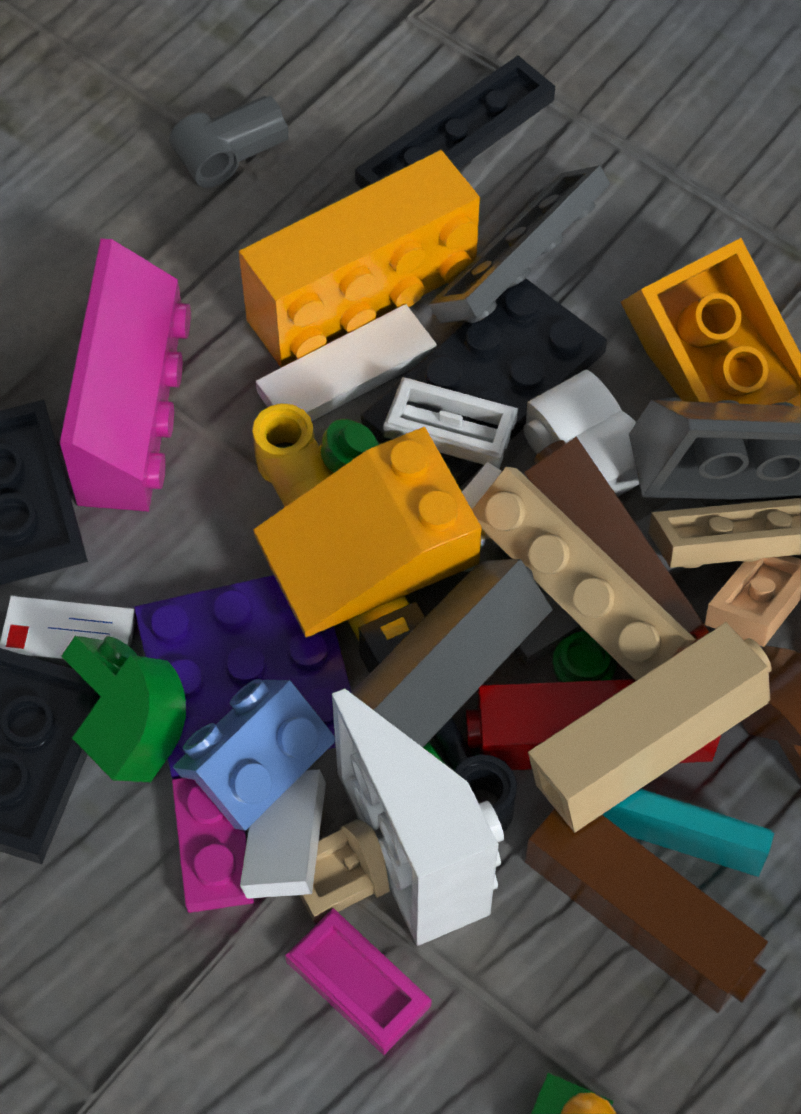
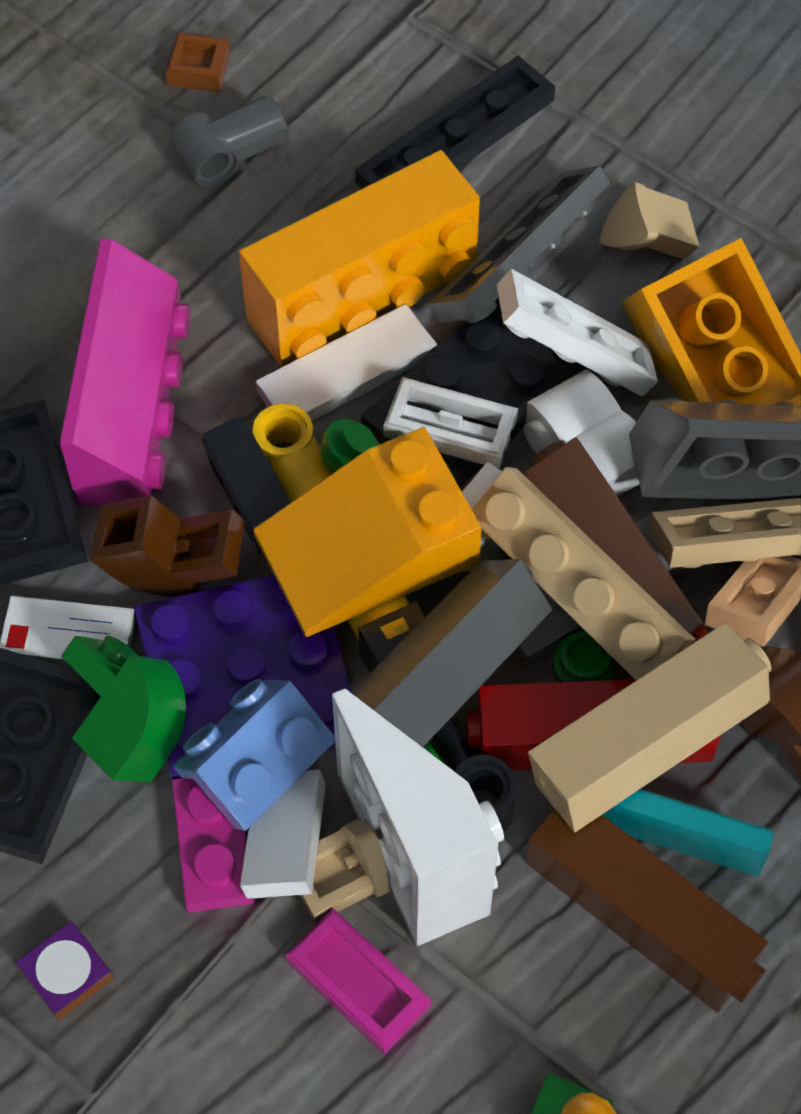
(65, 970): none -> tile
(162, 554): none -> reddish brown brick
(198, 62): none -> dark orange tile
(244, 474): none -> black slope
(575, 333): none -> white plate
(651, 221): none -> tan tile

